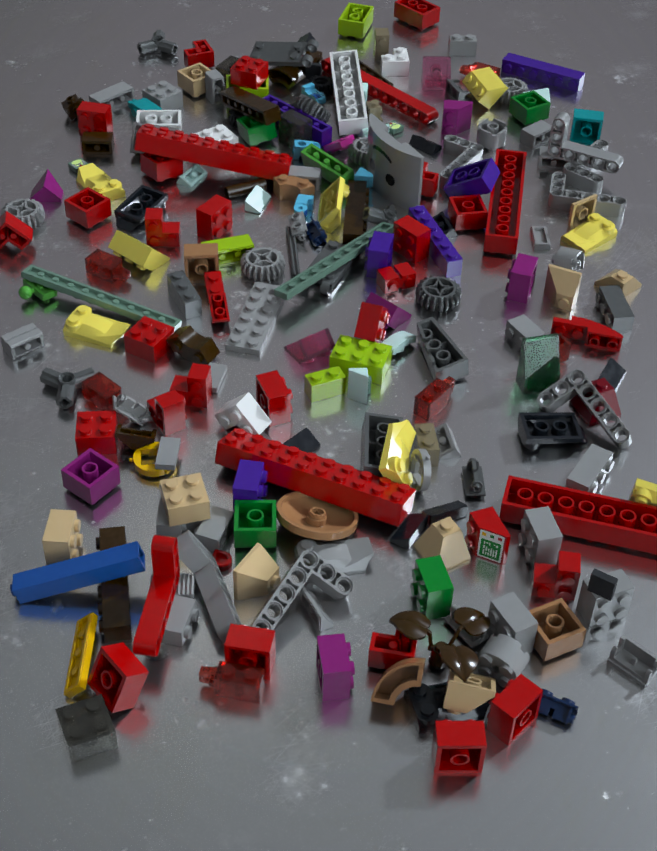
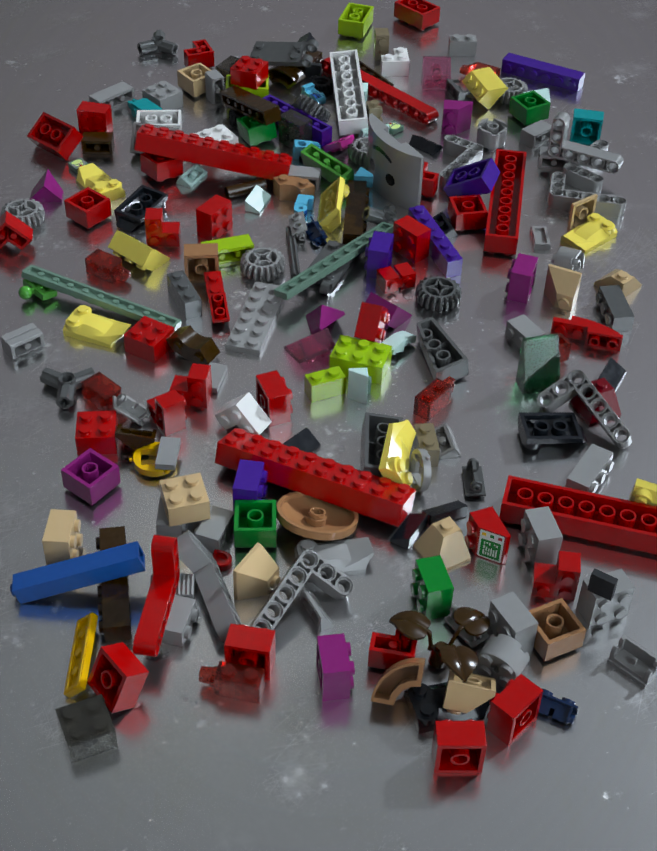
(55, 136): none -> red brick
(71, 104): dark brown brick -> none
(322, 317): none -> magenta slope

